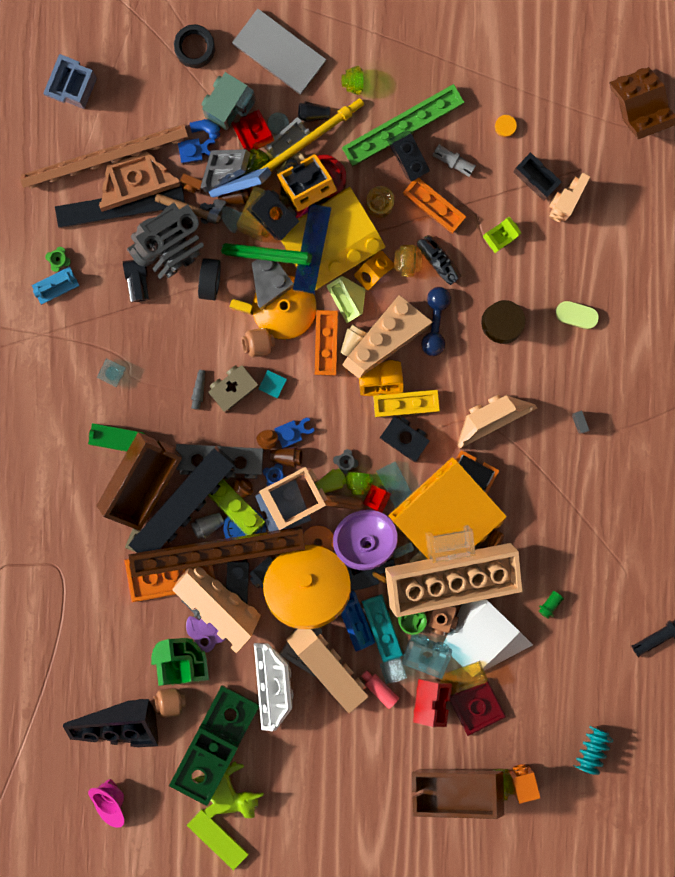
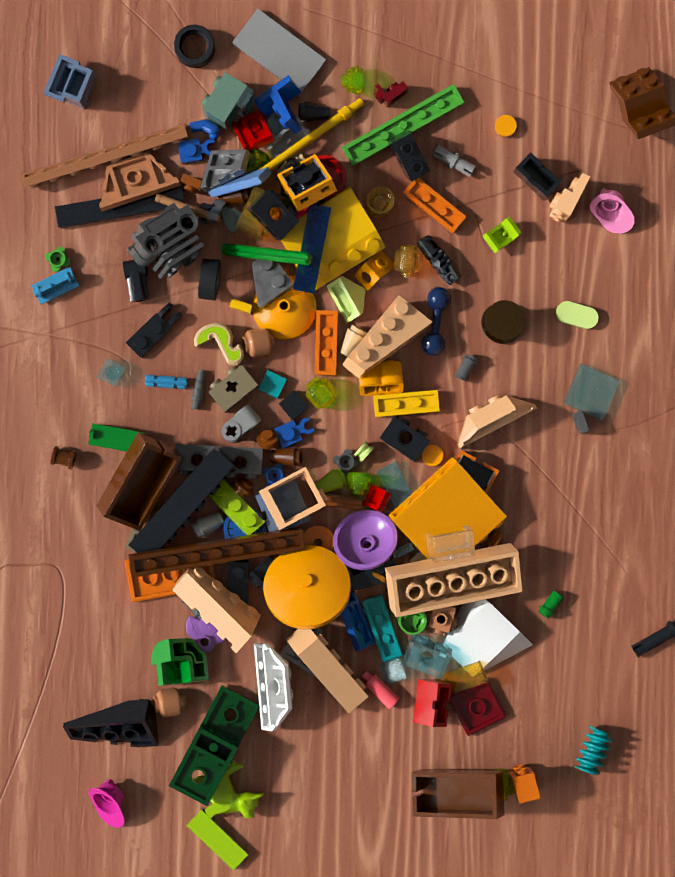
(63, 457): none -> reddish brown bush
(152, 331): none -> black hinge
(166, 381): none -> dark azure axle
(224, 338): none -> animal
(244, 421): none -> light grey piece
(277, 100): none -> blue bracket
(293, 405): none -> black tile
(321, 393): none -> clear neon green head
(363, 451): none -> yellowish green bush
(394, 93): none -> dark red bracket
(432, 455): none -> light orange tile
(466, 367): none -> dark grey pin
(591, 392): none -> clear light blue tile
(612, 211): none -> bright pink piece

